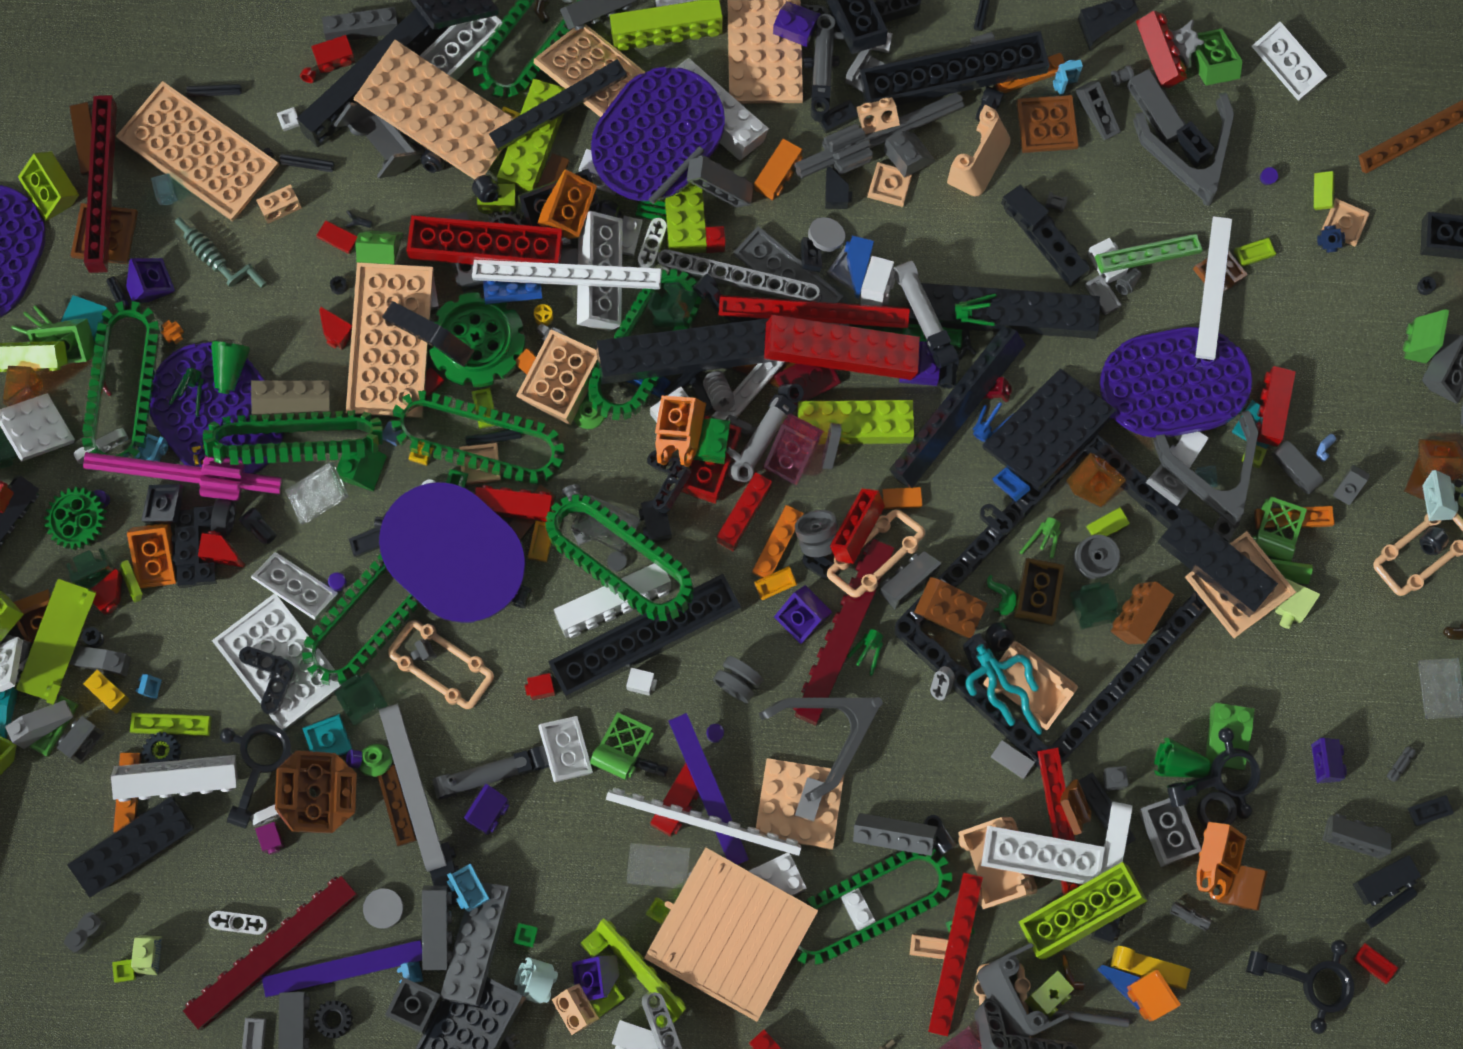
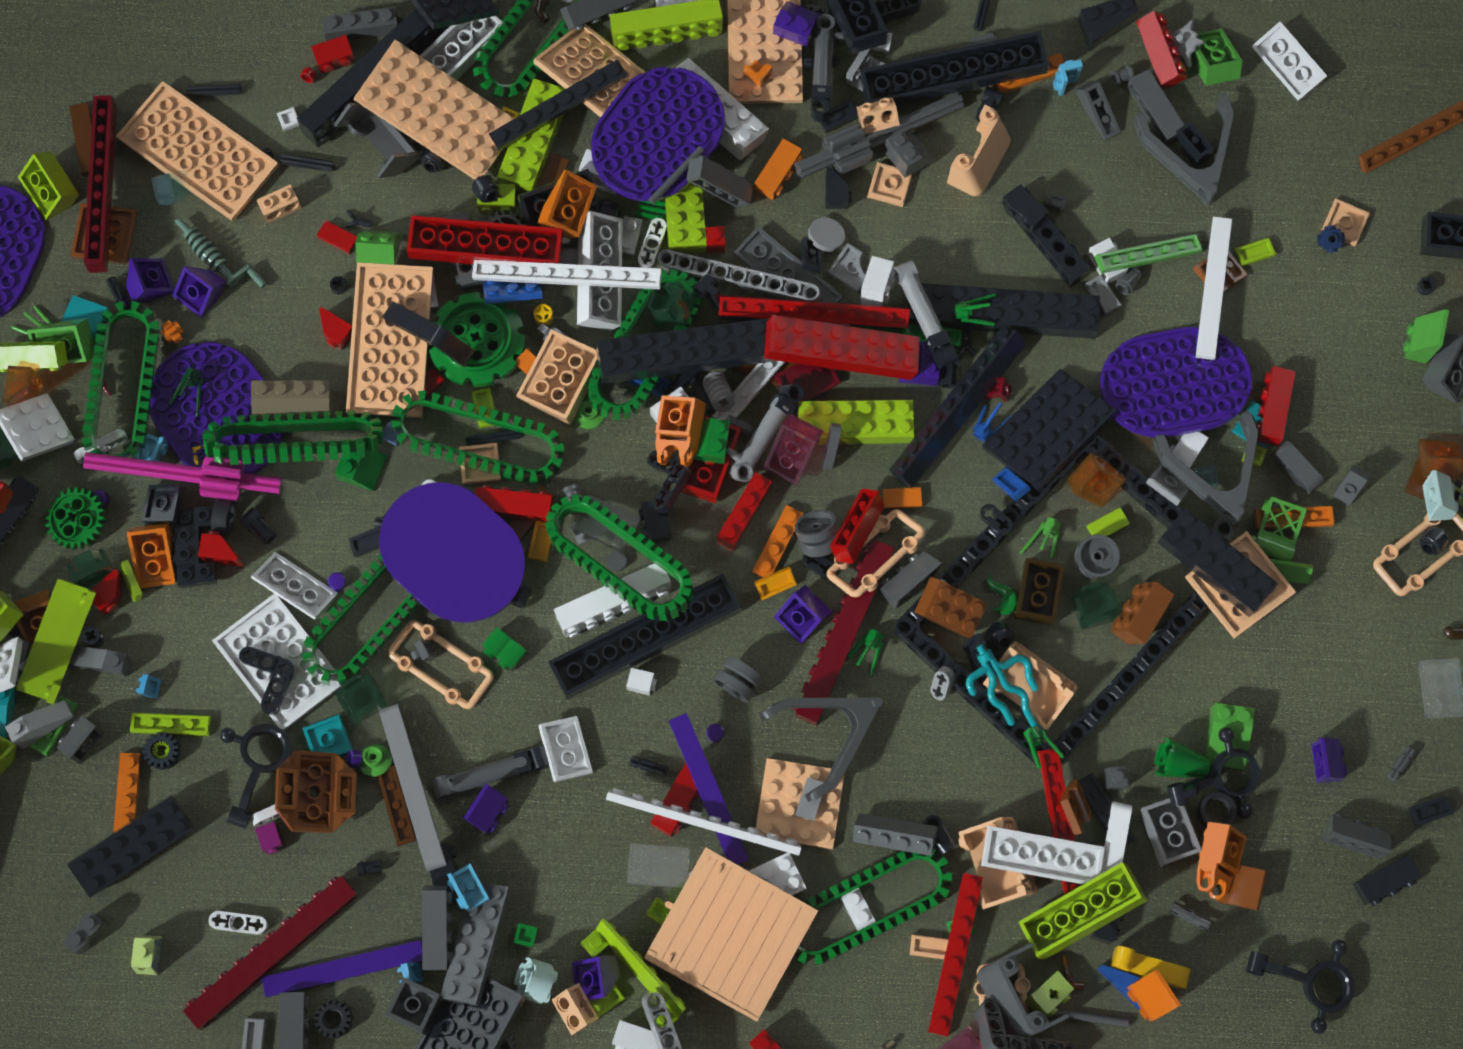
(106, 691): yellow brick -> none
(123, 971): lime plate -> none
(174, 778): white brick -> none
(198, 289): none -> dark purple slope
(228, 364): green cone -> none
(316, 493): clear plate -> none
(367, 867): none -> black pin
(383, 908): light grey tile -> none
(418, 457): yellow tile -> none
(457, 478): green slope -> none
(504, 649): none -> green brick
(540, 687): red brick -> none
(611, 758): bright green piece -> none
(758, 72): none -> orange panel
(858, 258): blue slope -> none
(1012, 759): light grey tile -> none
(1034, 738): none -> green plant
(1047, 124): dark orange plate -> none
(1268, 176): dark purple piece -> none
(1297, 605): yellowish green torso -> none
(1324, 190): lime tile -> none
(1324, 445): medium blue arm -> none
(1375, 963): red tile -> none
(1391, 907): black axle -> none

